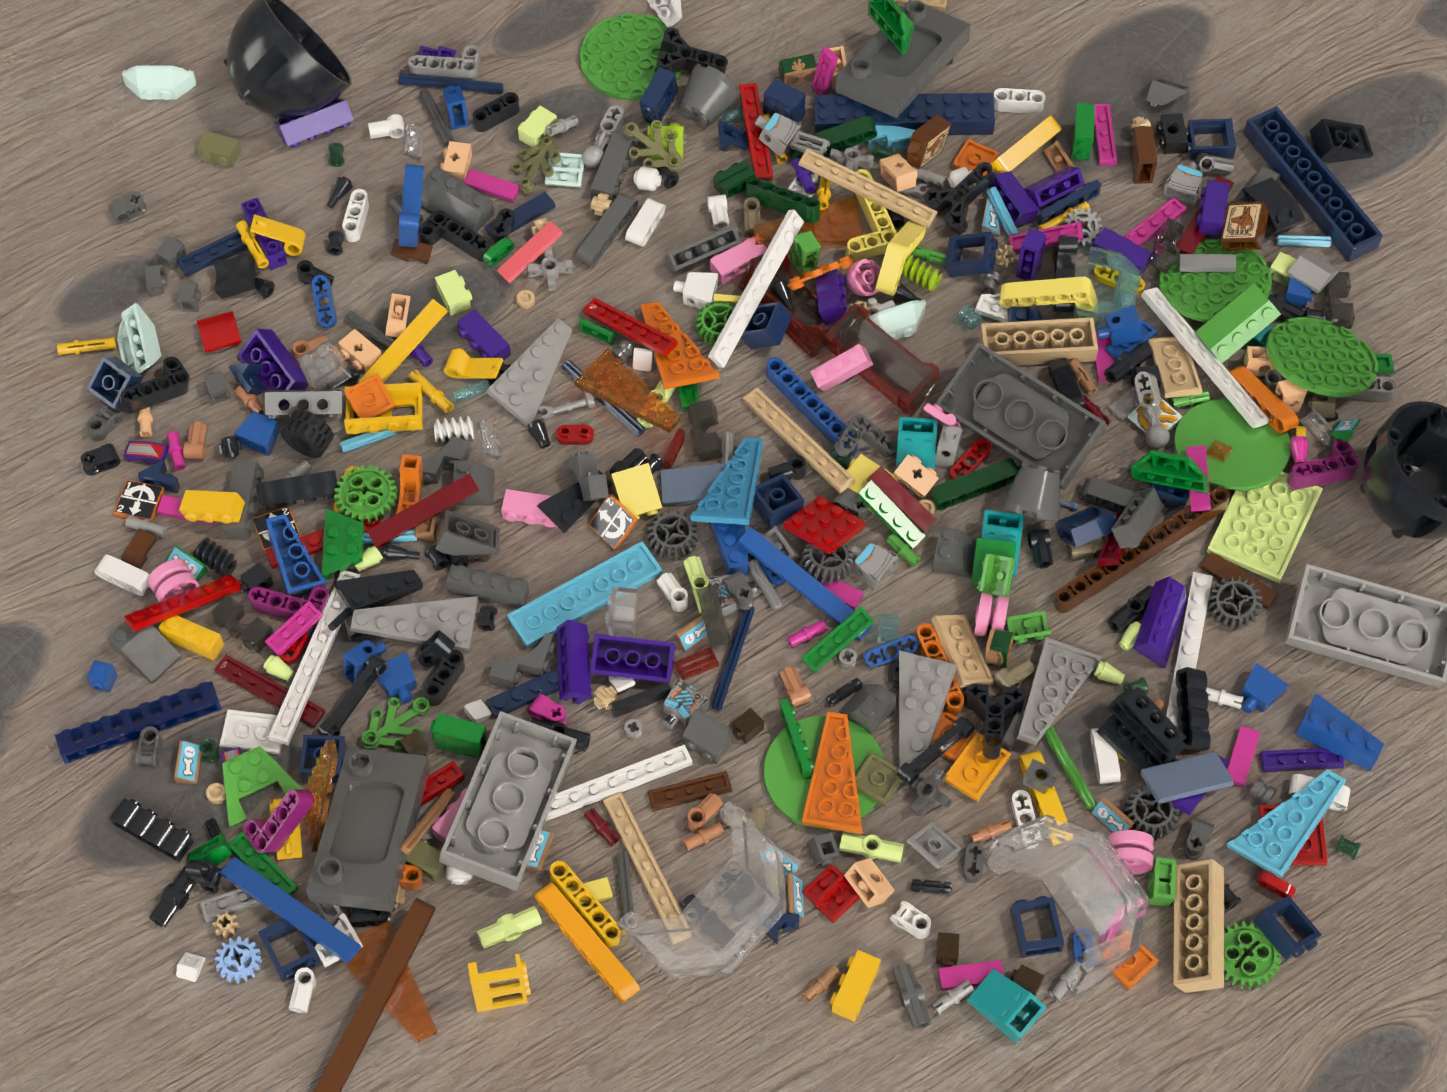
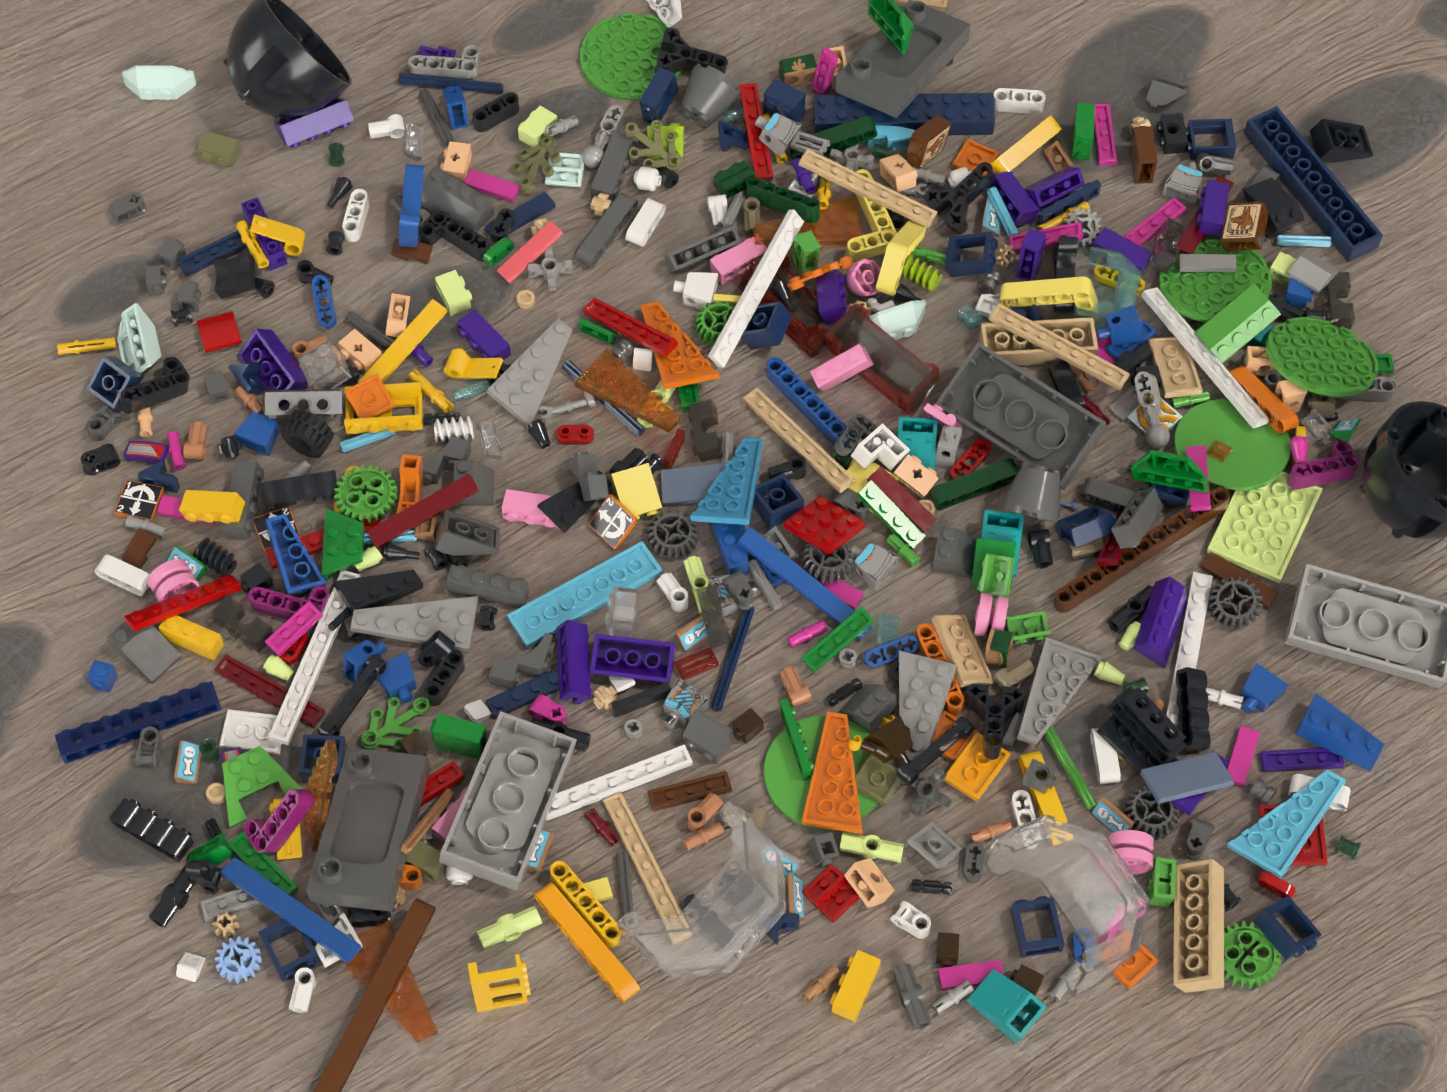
(181, 316): none -> black bush
(429, 419): none -> black axle
(733, 210): none -> light grey axle
(882, 446): none -> white brick
(886, 742): none -> dark brown torso
(1059, 346): none -> tan tile

